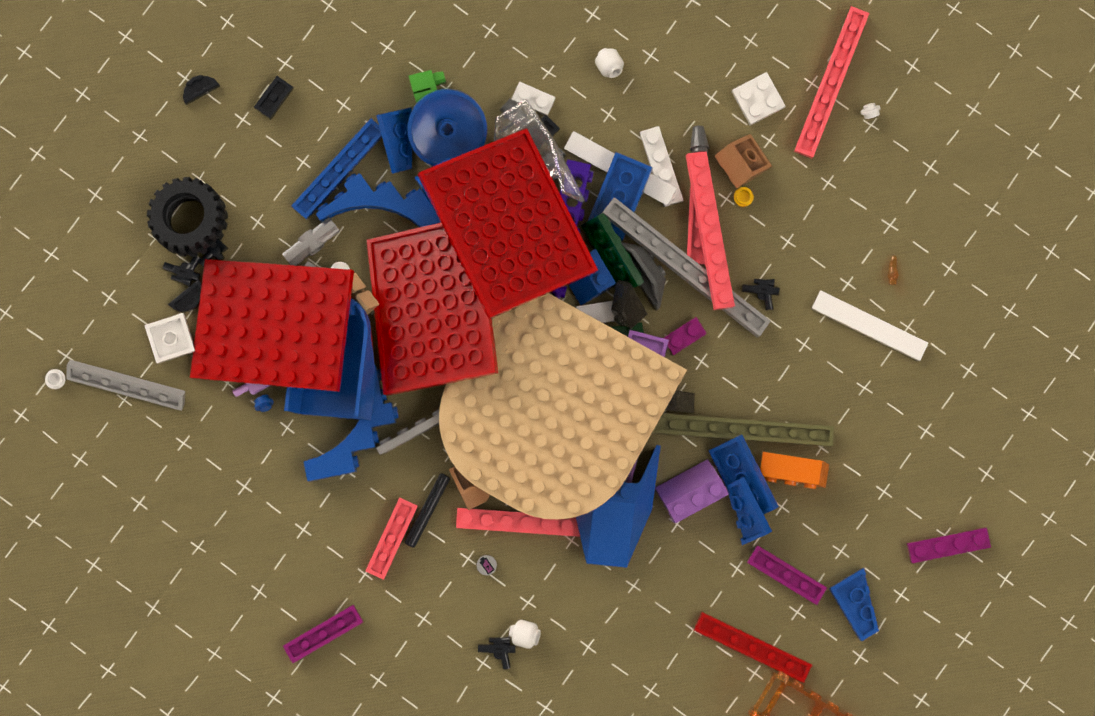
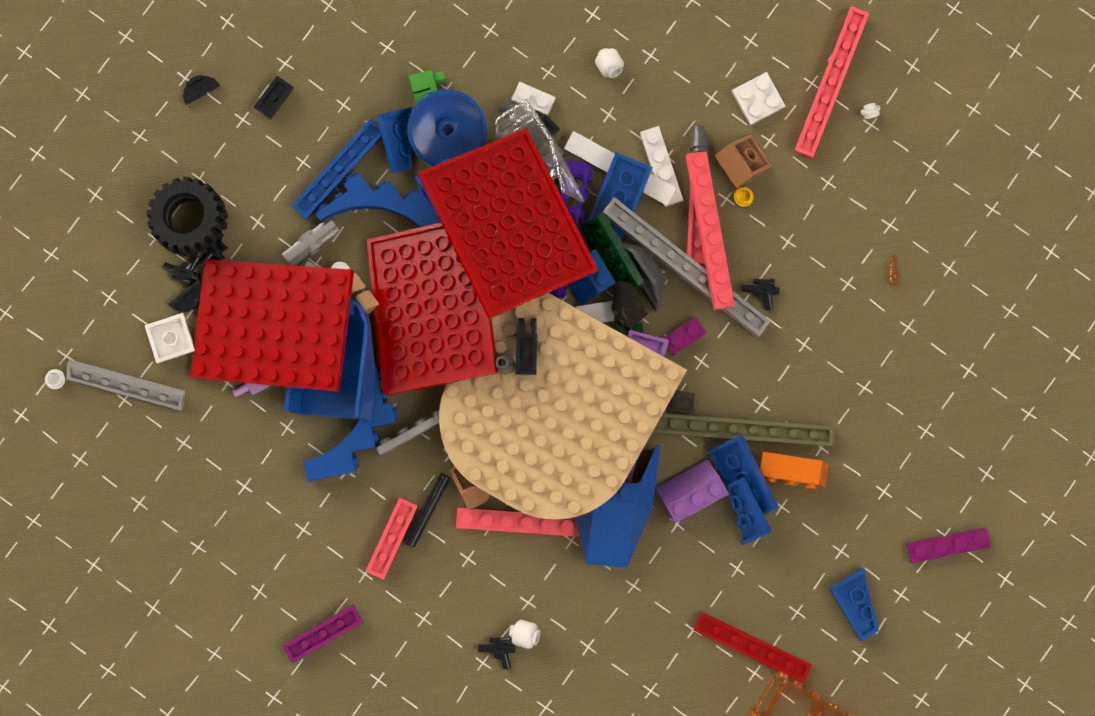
(263, 403): blue plate -> none
(486, 565): tile -> none
(508, 367): none -> dark grey cone
(526, 349): none -> black hinge
(786, 575): magenta plate -> none
(869, 325): white tile -> none

